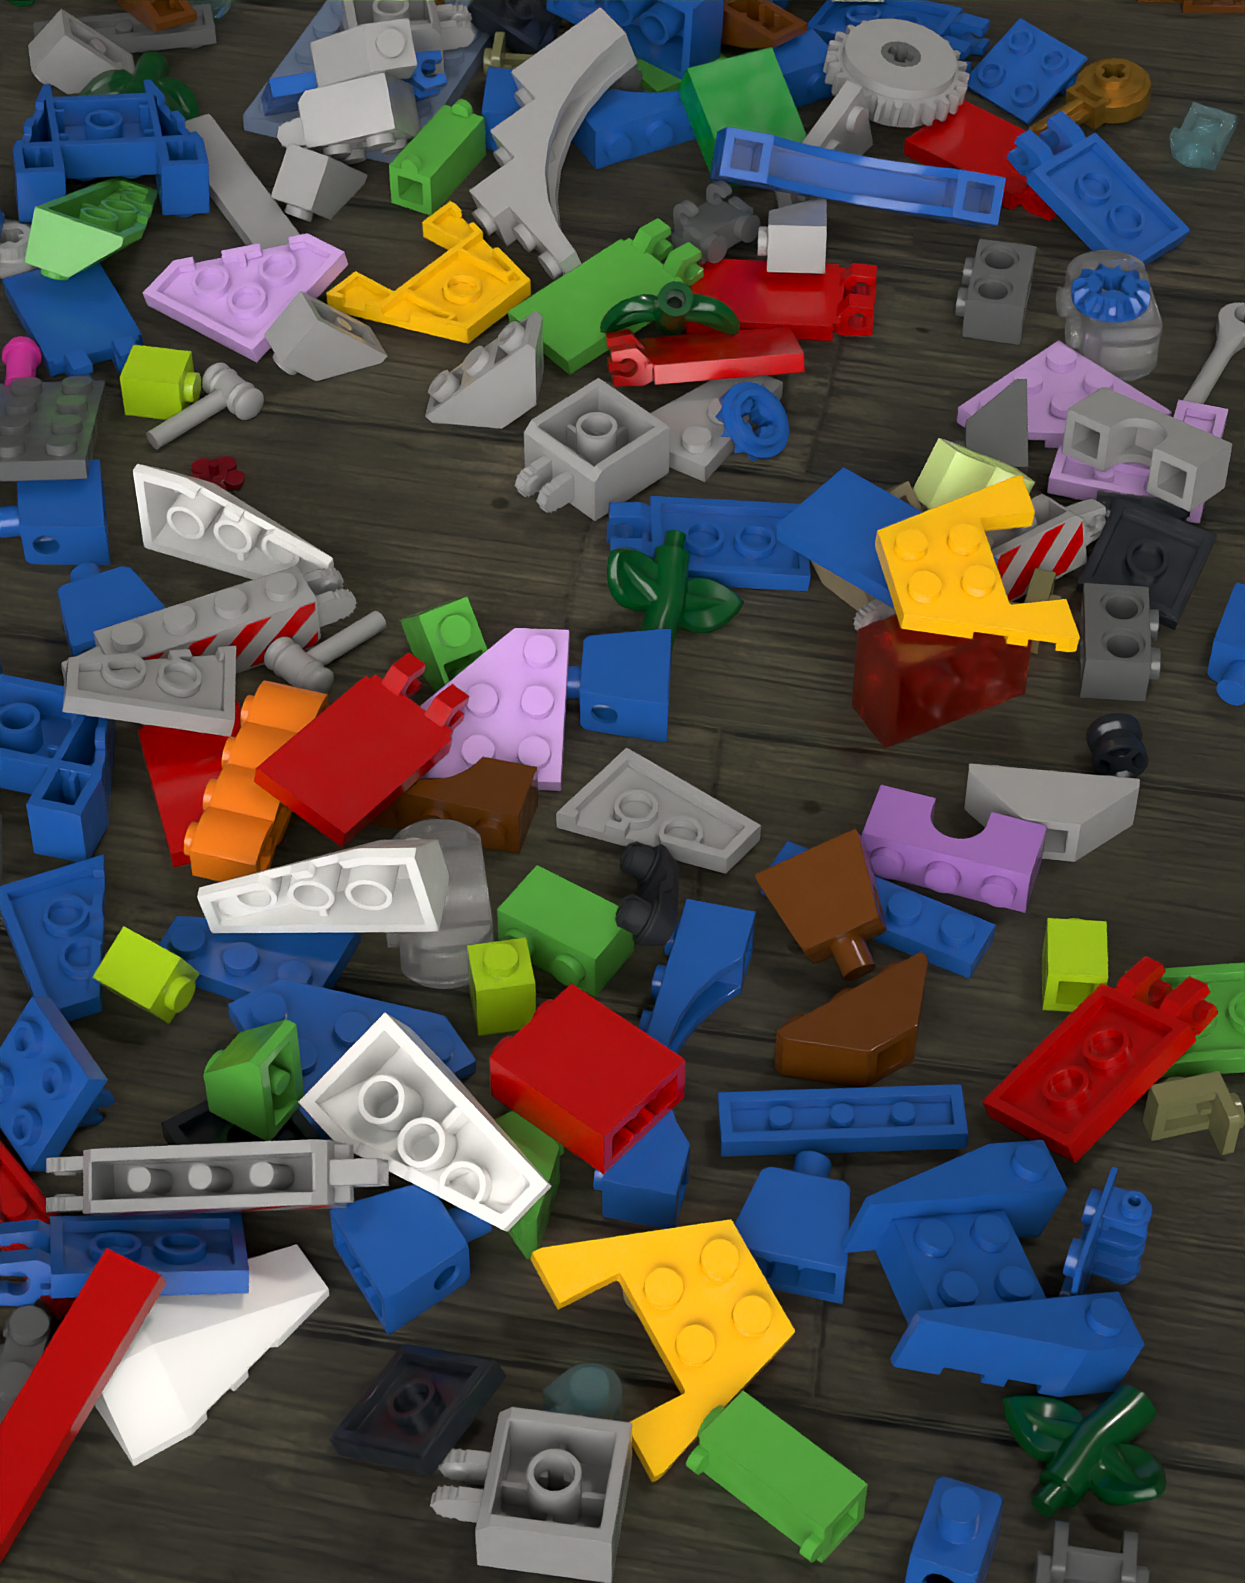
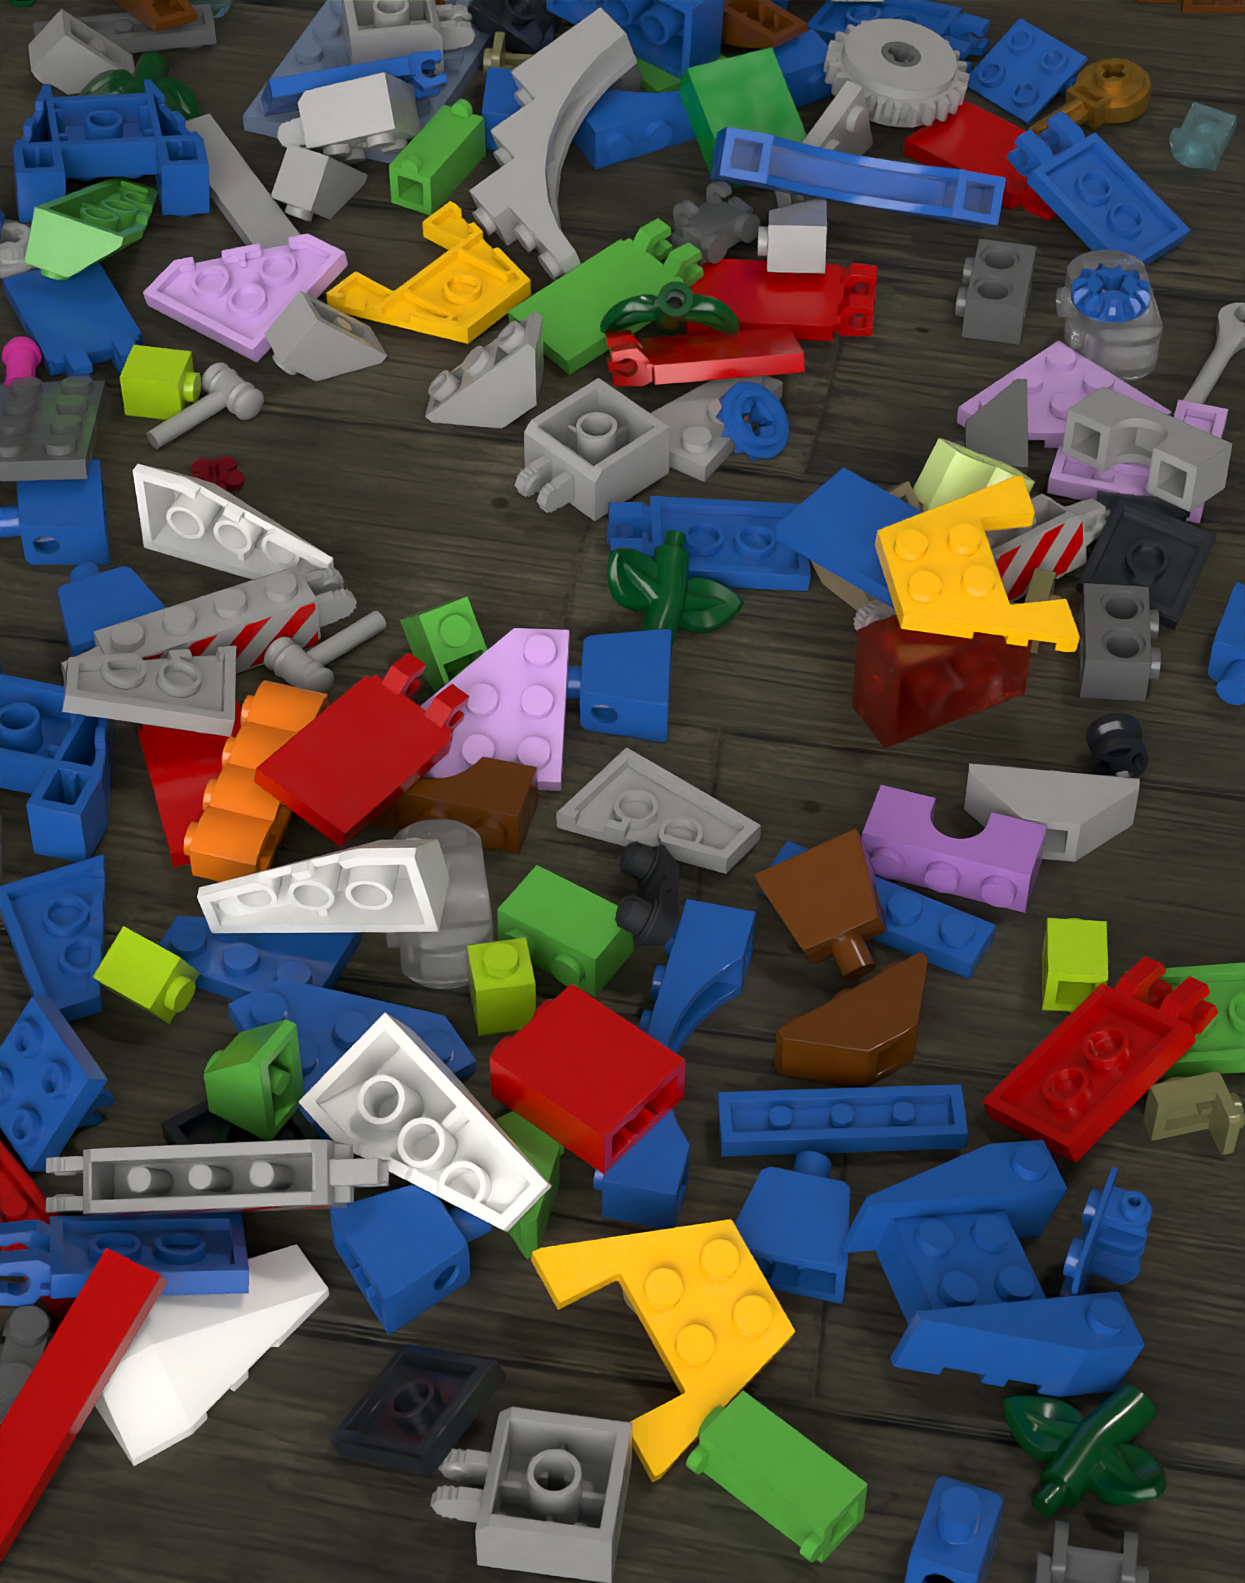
(364, 52): light grey slope -> none
(587, 1392): clear light blue plate -> none

